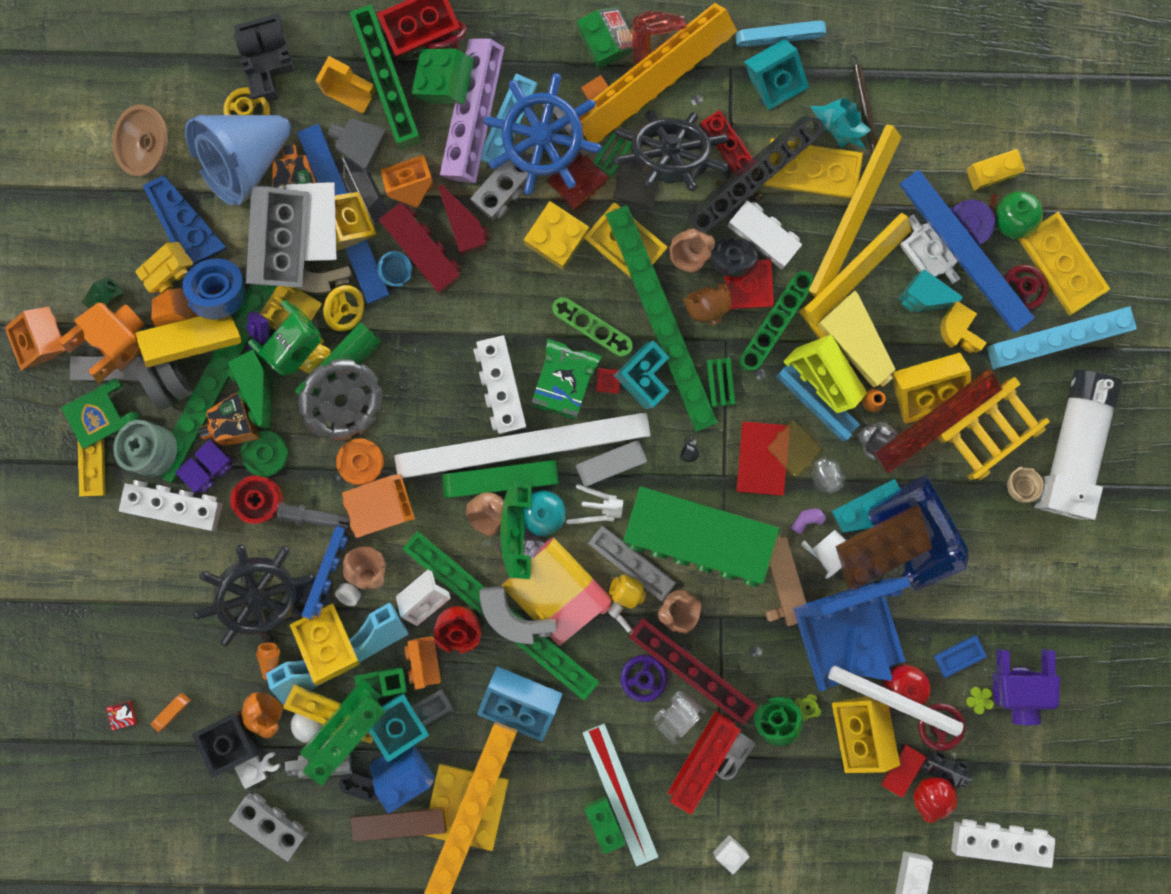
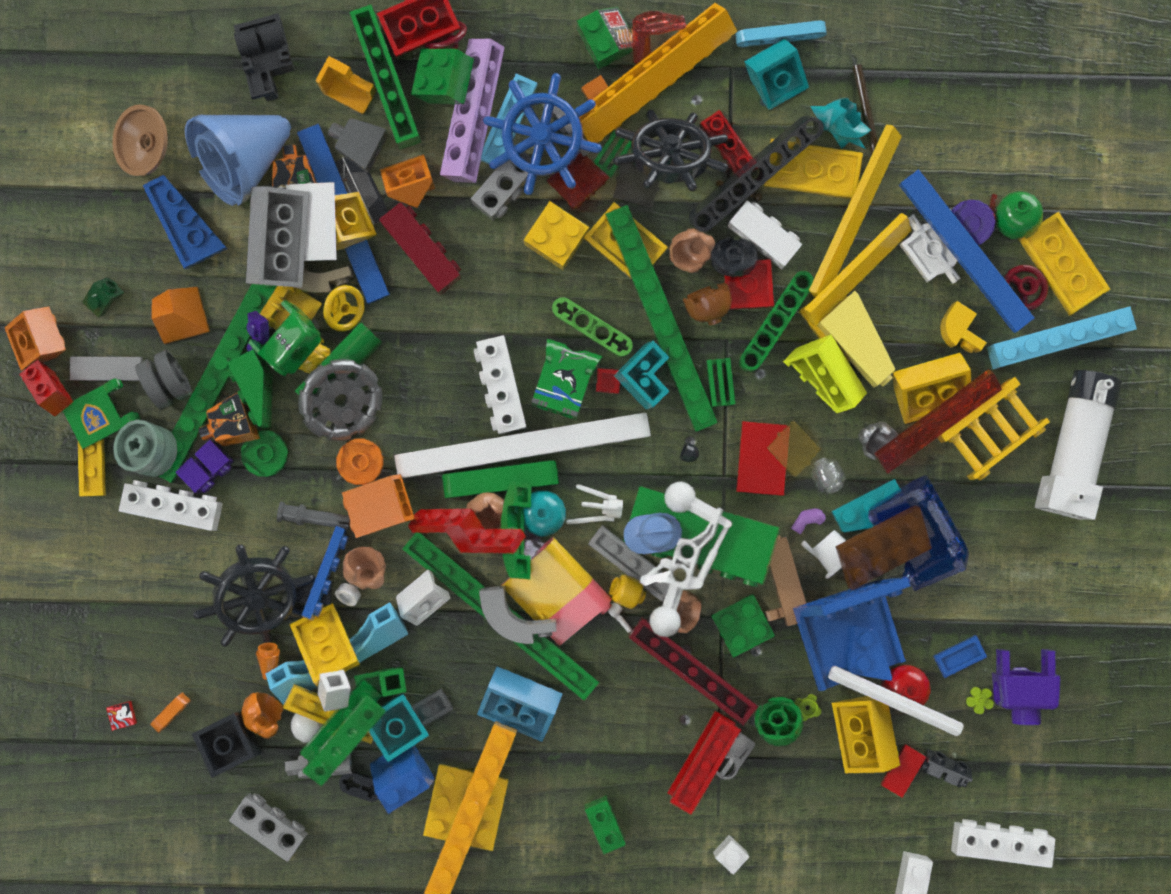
(46, 388): none -> red brick
(110, 334): orange piece -> none
(164, 268): yellow brick -> none
(186, 339): yellow tile -> none
(213, 276): blue piece -> none
(241, 102): yellow piece -> none
(253, 487): red brick -> none
(254, 770): white plate -> none
(333, 690): none -> white brick
(395, 268): dark azure hair -> none
(398, 824): reddish brown tile -> none
(423, 662): orange bracket -> none
(457, 629): red cylinder -> none
(465, 226): dark red slope -> none
(466, 531): none -> red bracket
(611, 463): light grey beam -> none
(620, 794): light aqua tile -> none
(626, 683): dark purple piece -> none
(652, 533): none -> medium blue piece
(679, 716): clear brick -> none
(681, 498): none -> white piece
(742, 625): none -> green plate
(841, 423): dark azure fence -> none
(869, 403): orange cone -> none
(927, 293): teal slope -> none
(935, 799): red hair -> none
(942, 745): dark red piece -> none
(995, 170): yellow brick -> none
(1025, 485): tan hair -> none

